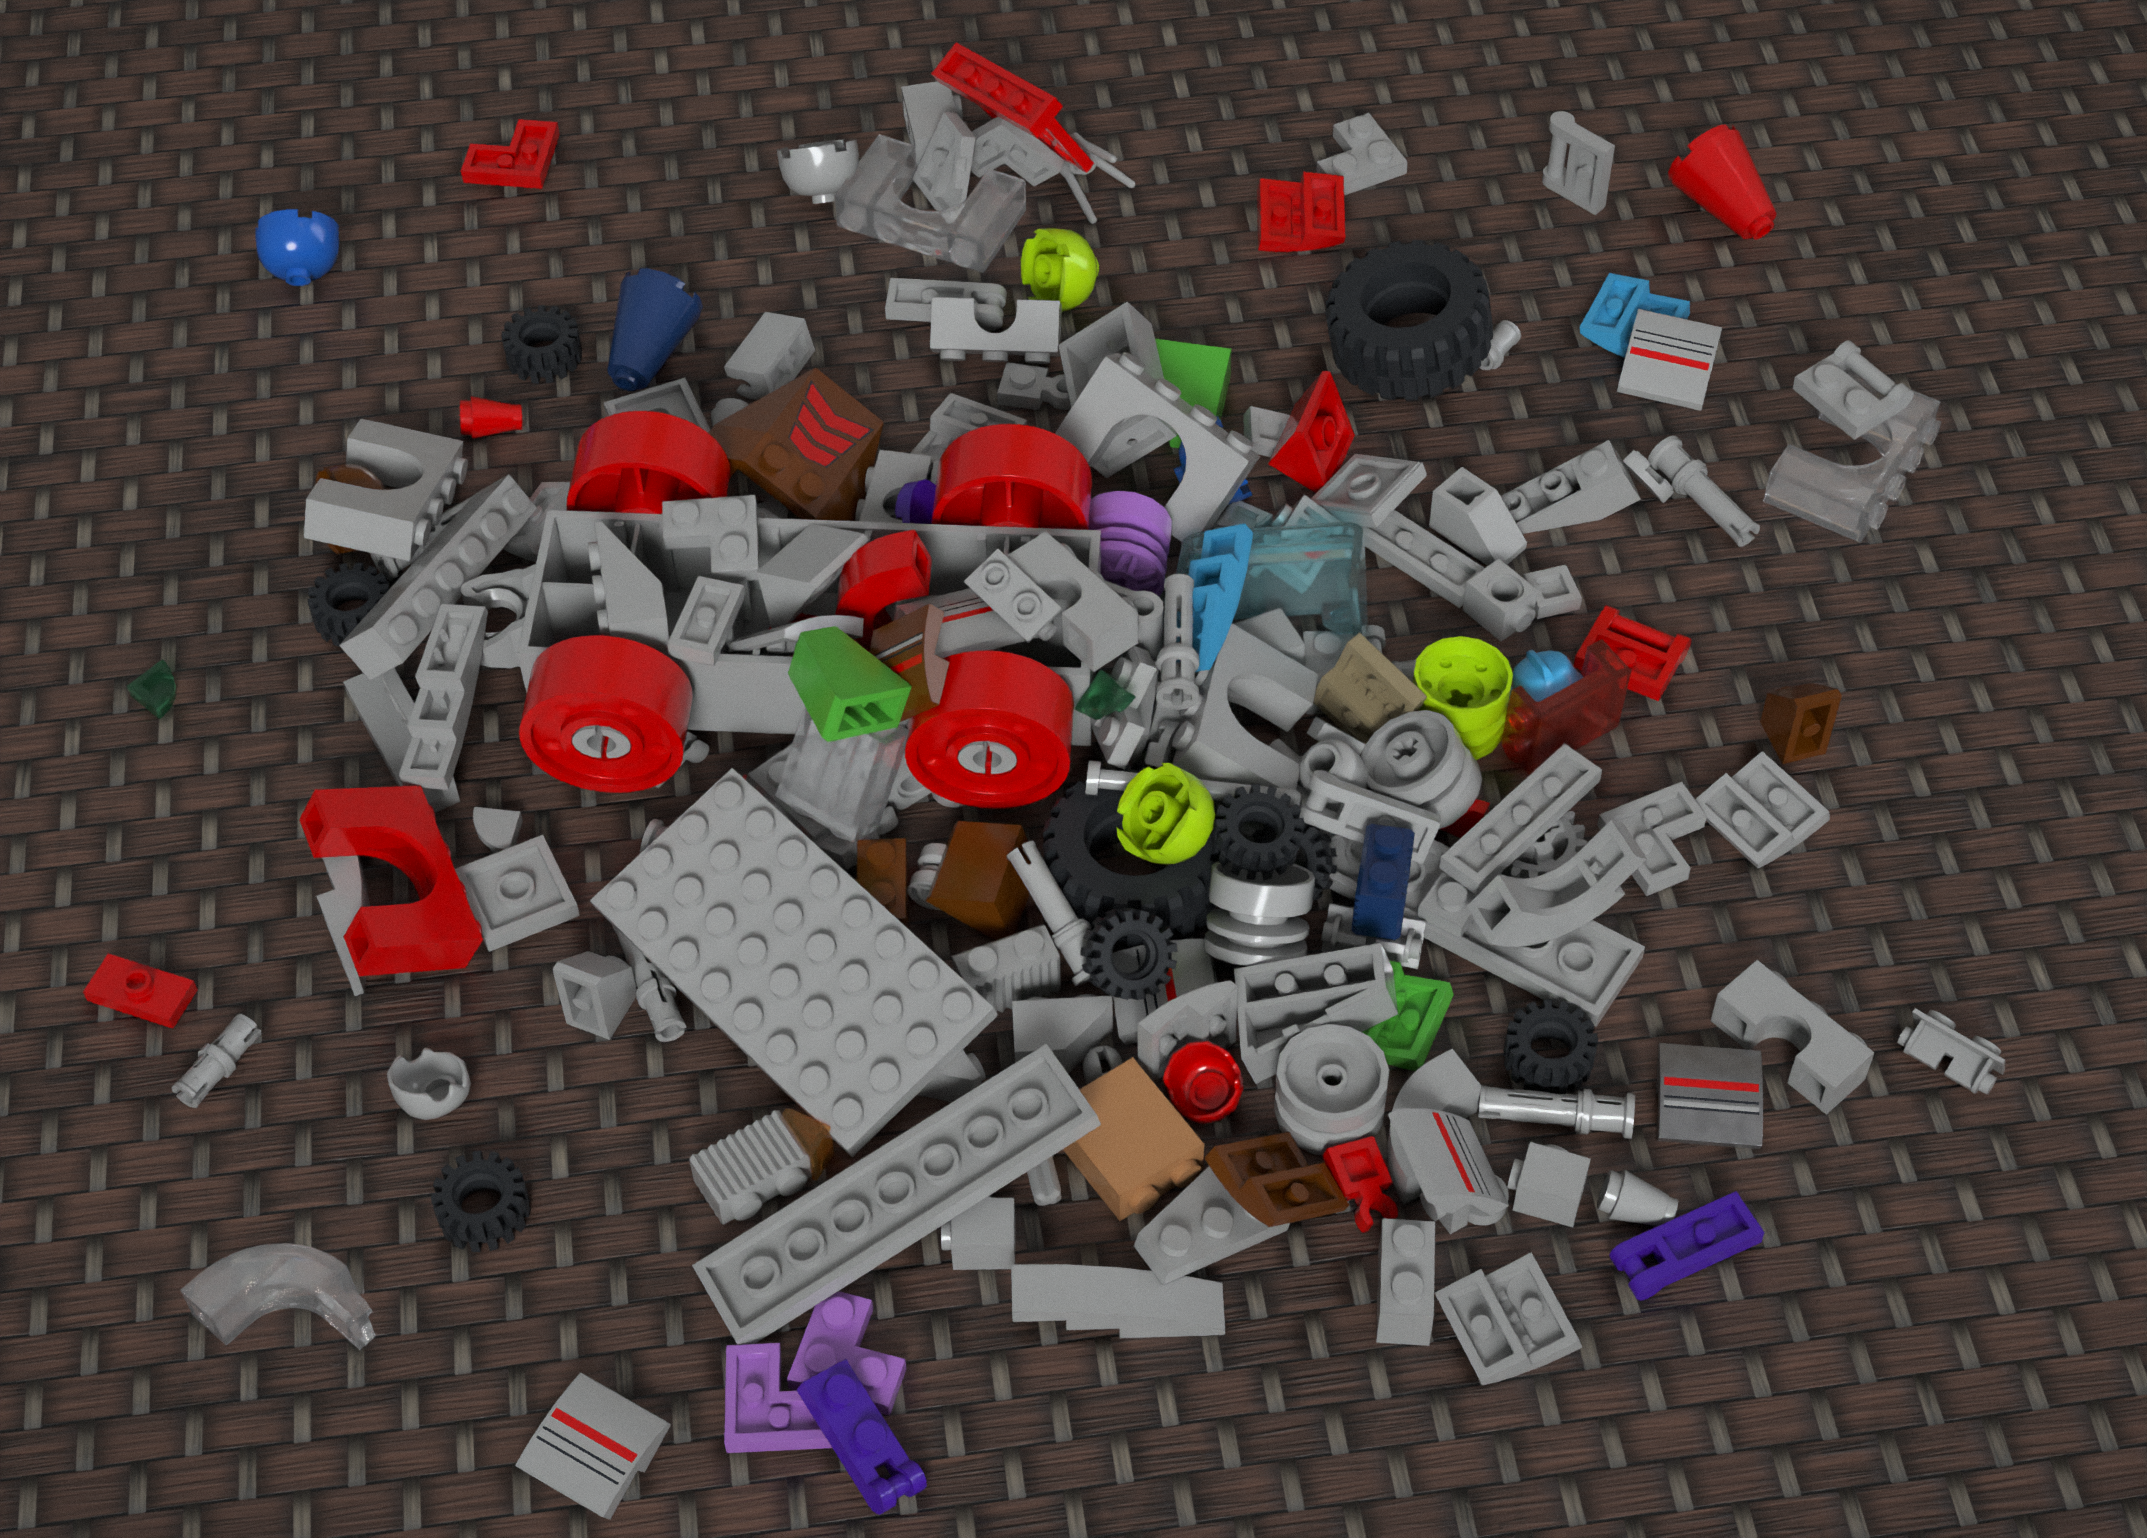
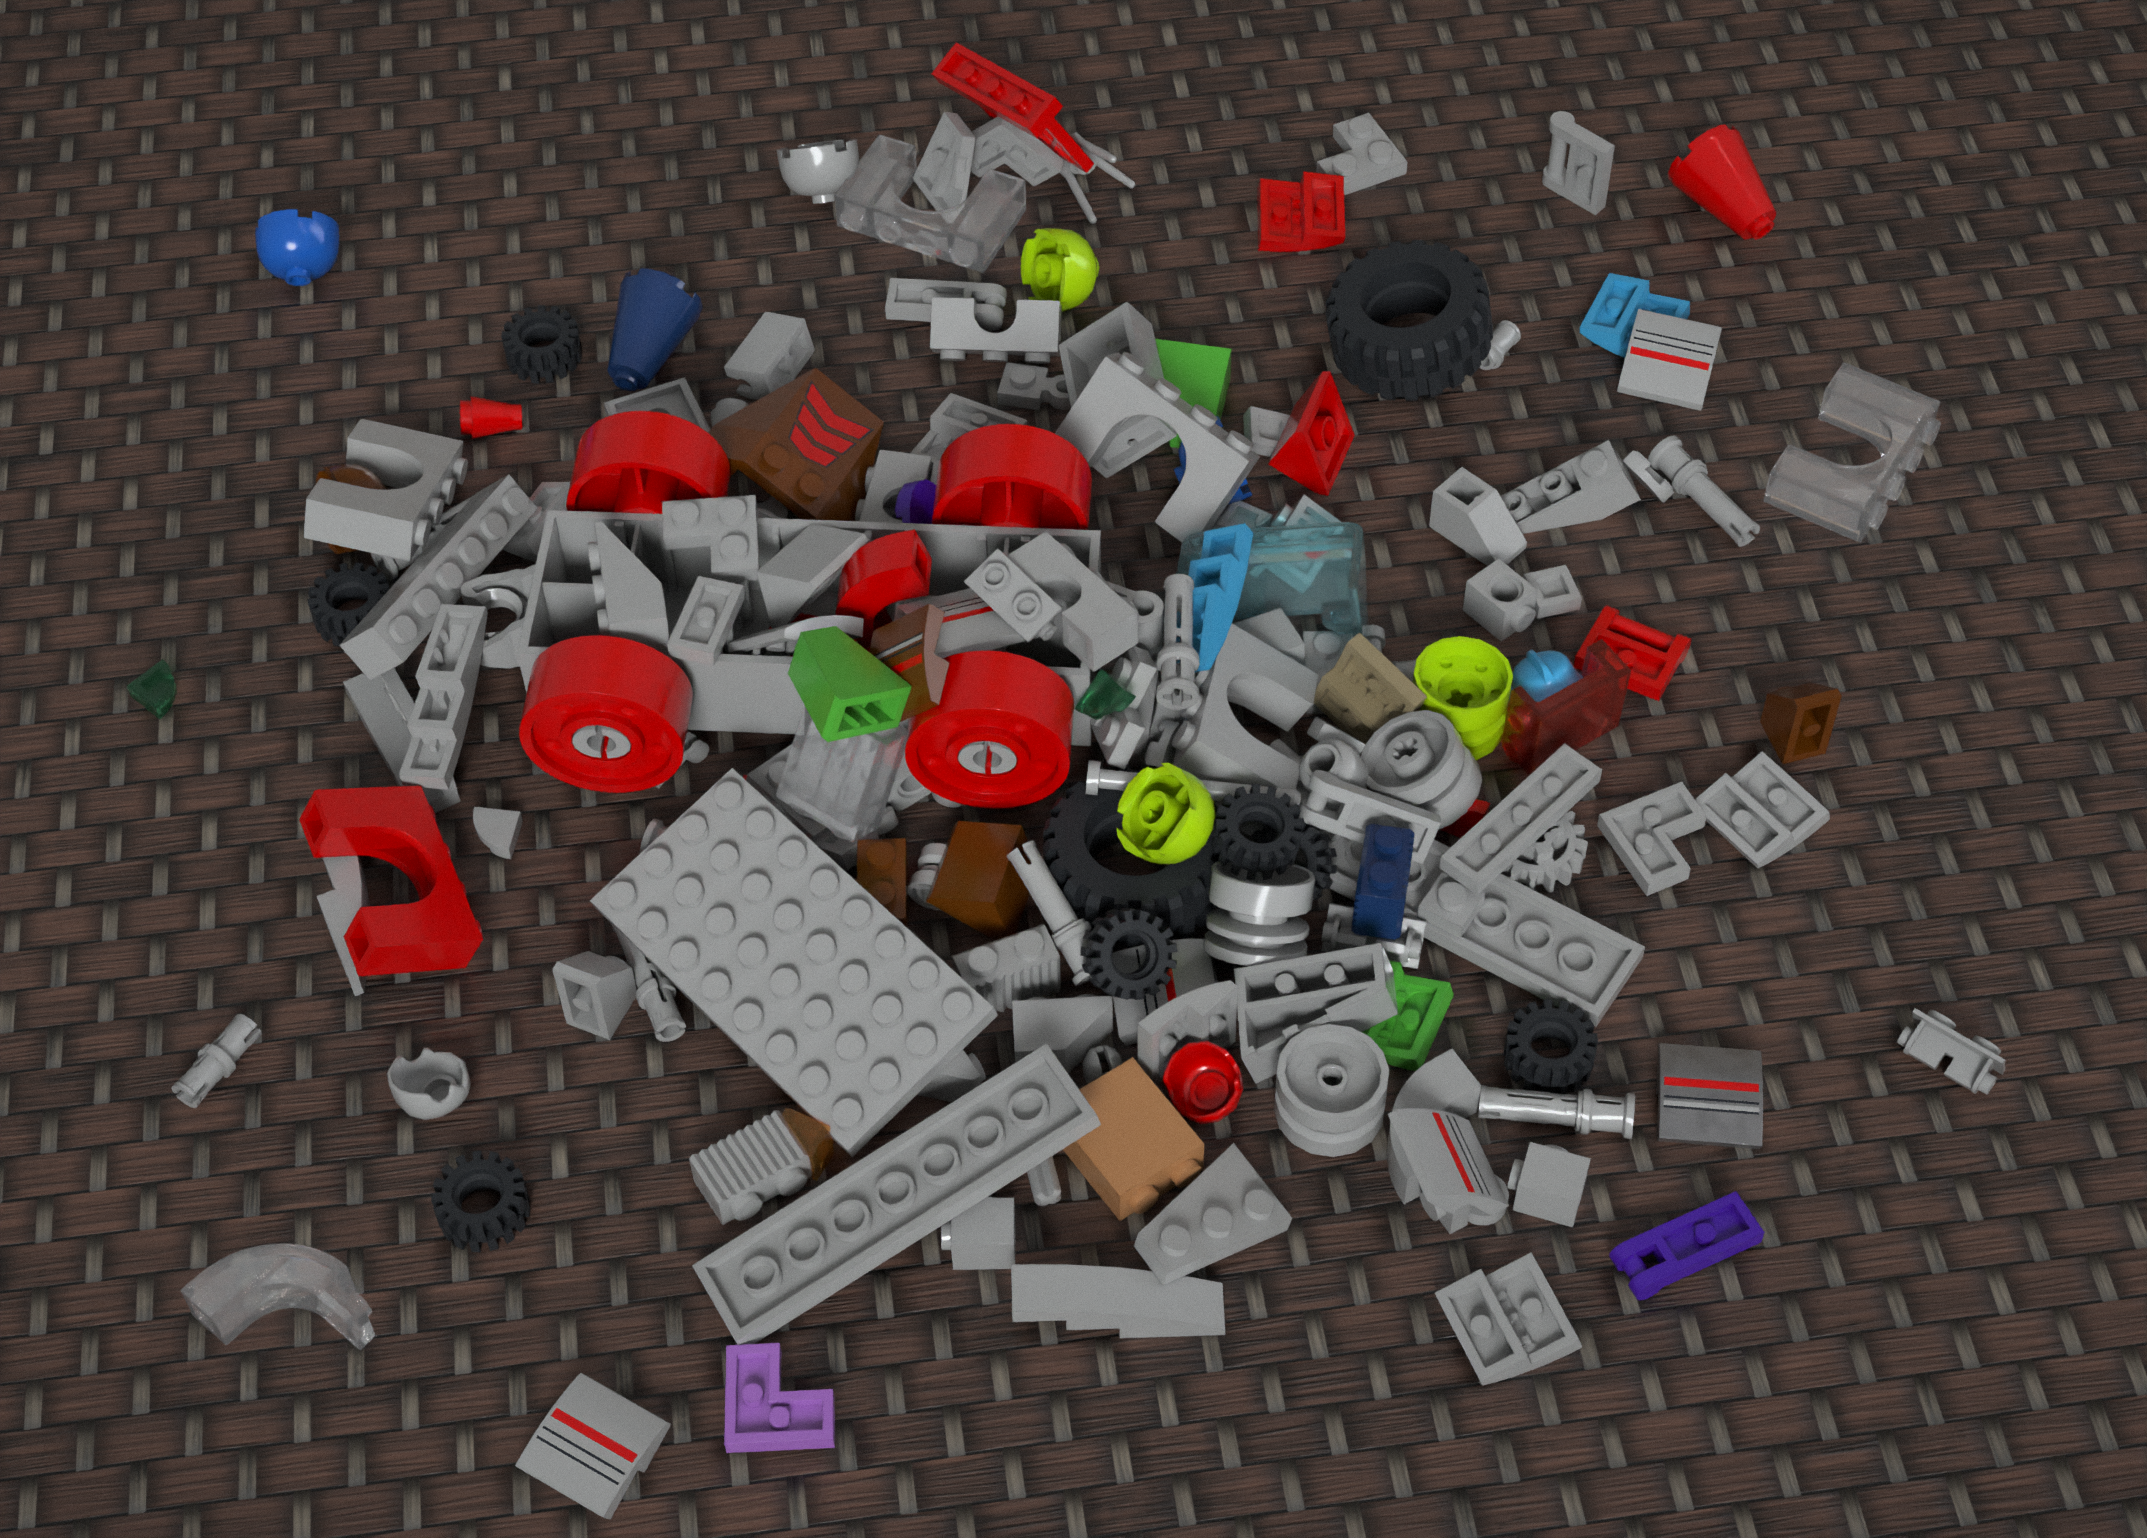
(140, 990): red plate -> none
(517, 165): red plate -> none
(517, 892): light grey plate -> none
(836, 1335): medium lavender plate -> none
(861, 1437): dark purple plate -> none
(923, 109): light grey brick -> none
(1132, 539): medium lavender wheel -> none
(1275, 1180): reddish brown slope -> none
(1362, 1177): red plate -> none
(1369, 488): light grey plate -> none
(1405, 1282): light grey brick -> none
(1422, 556): light grey plate -> none
(1555, 903): light grey arch -> none
(1634, 1200): light grey cone -> none
(1765, 1006): light grey arch -> none
(1843, 398): light grey plate -> none

